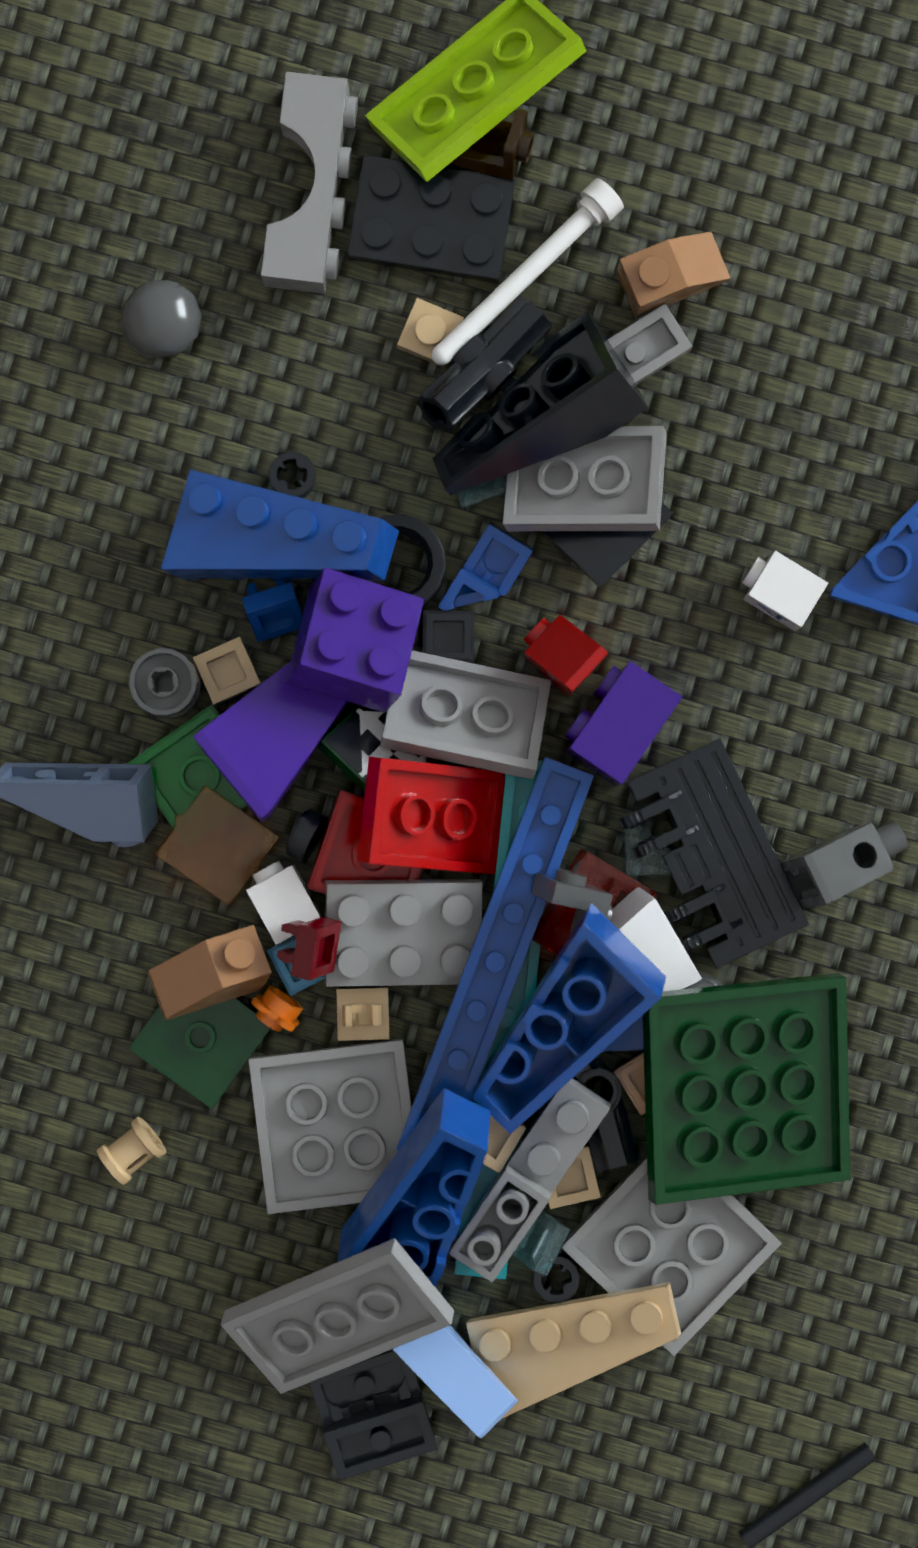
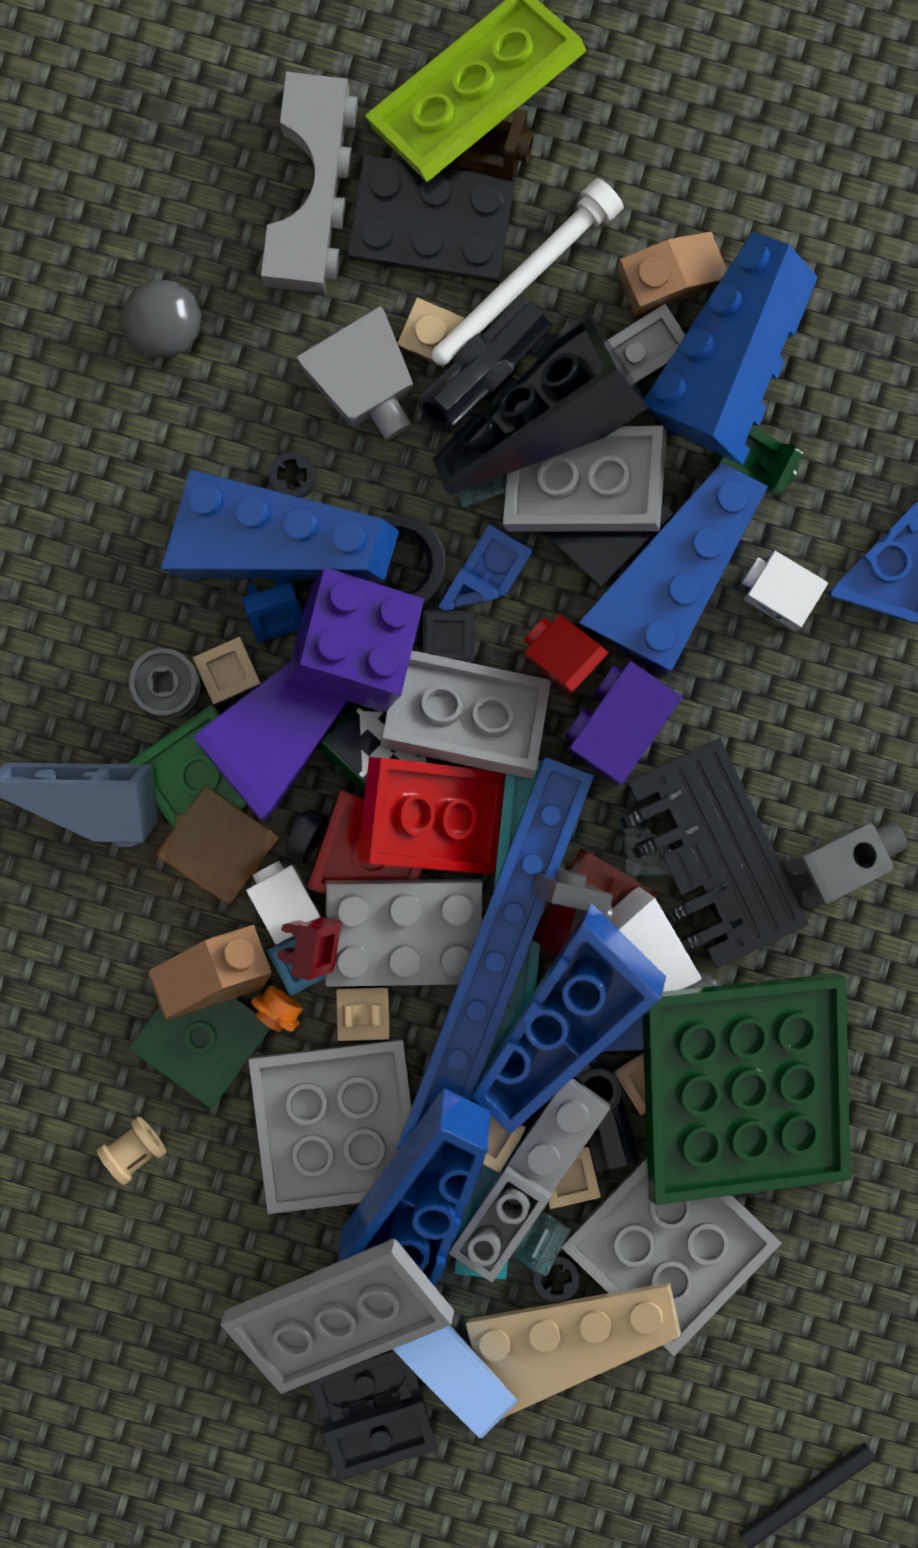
(362, 373): none -> light grey torso
(670, 582): none -> blue wedge
(733, 349): none -> blue wedge
(766, 461): none -> dark green bracket

